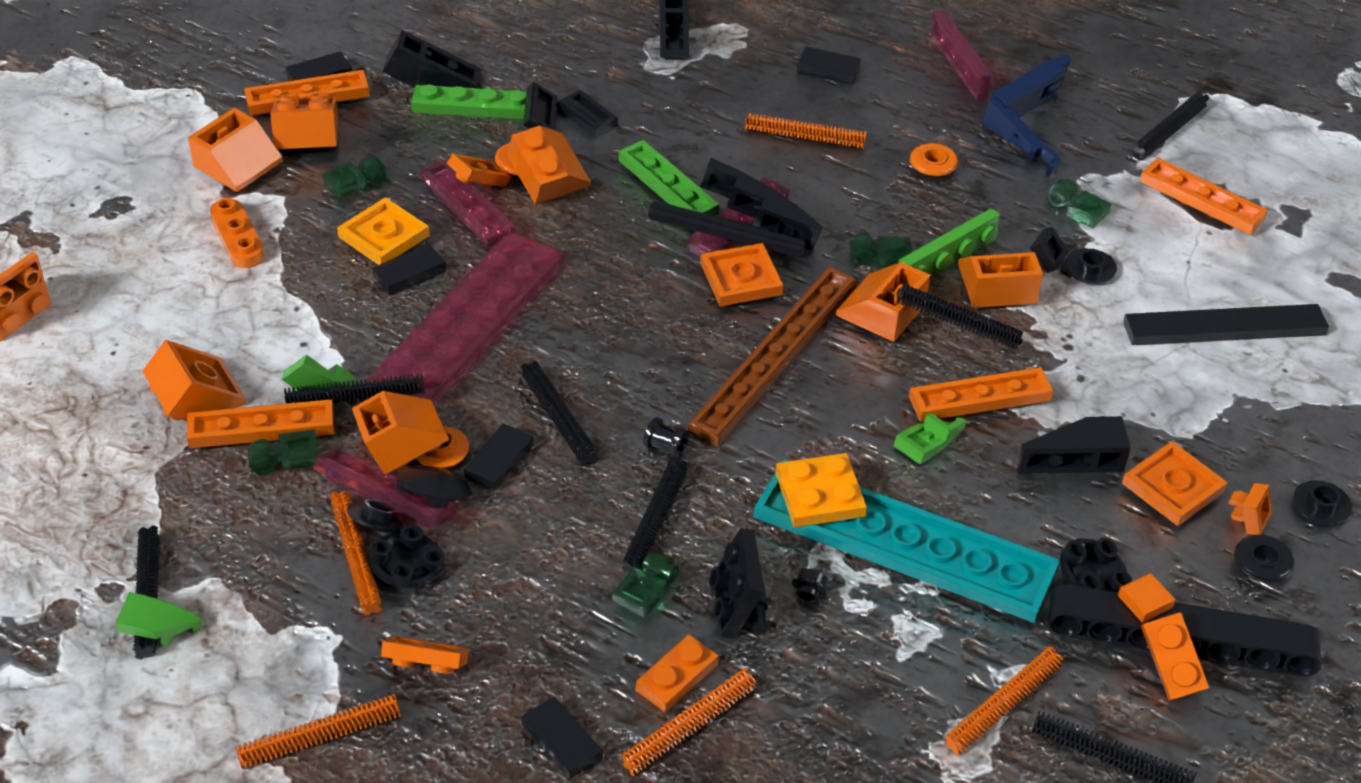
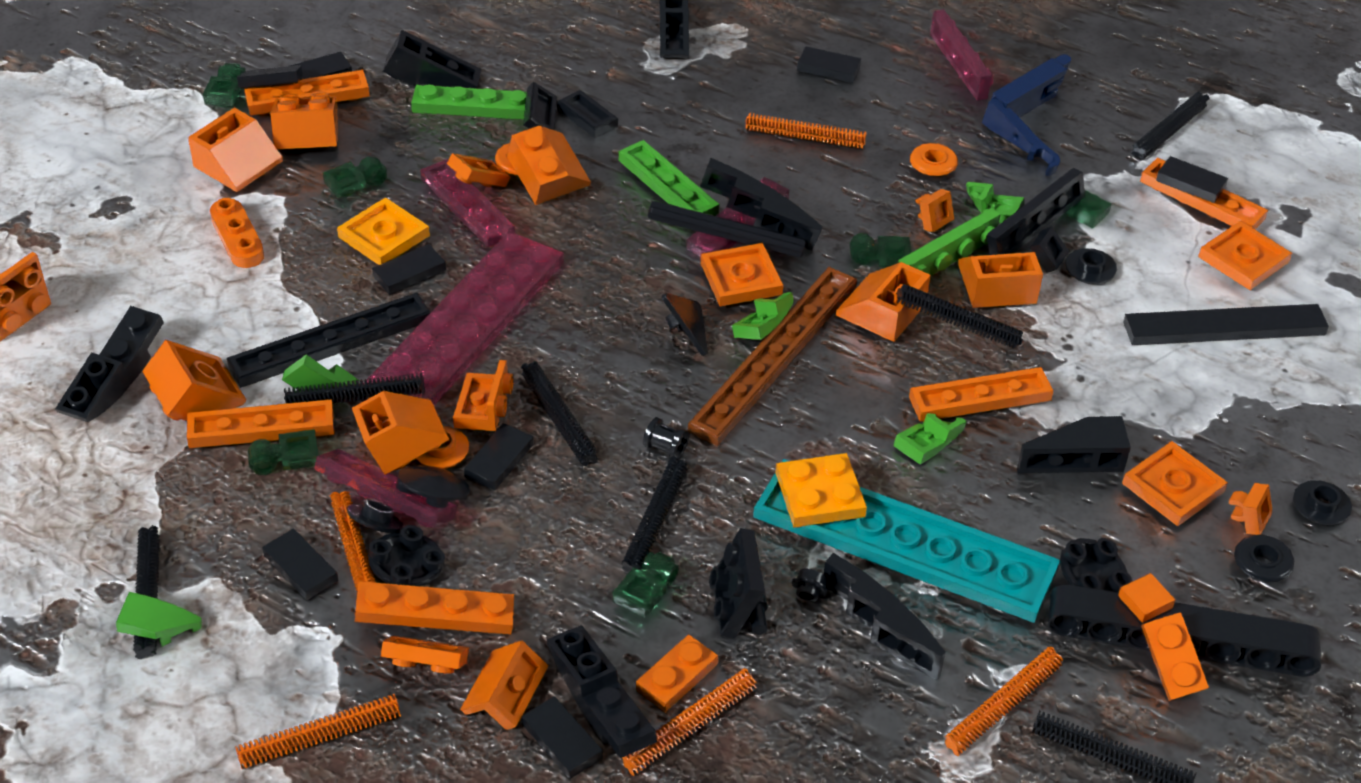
(112, 372): none -> black slope
(224, 88): none -> clear green plate
(269, 76): none -> black tile
(300, 564): none -> black tile
(328, 339): none -> black tile
(434, 608): none -> orange plate
(483, 399): none -> orange bracket
(506, 684): none -> orange panel
(599, 694): none -> black slope
(687, 316): none -> black piece
(765, 319): none -> bright green slope
(892, 623): none -> black slope
(935, 209): none -> orange tile
(984, 199): none -> bright green slope
(1037, 214): none -> black plate
(1192, 179): none -> black tile
(1245, 255): none -> orange plate

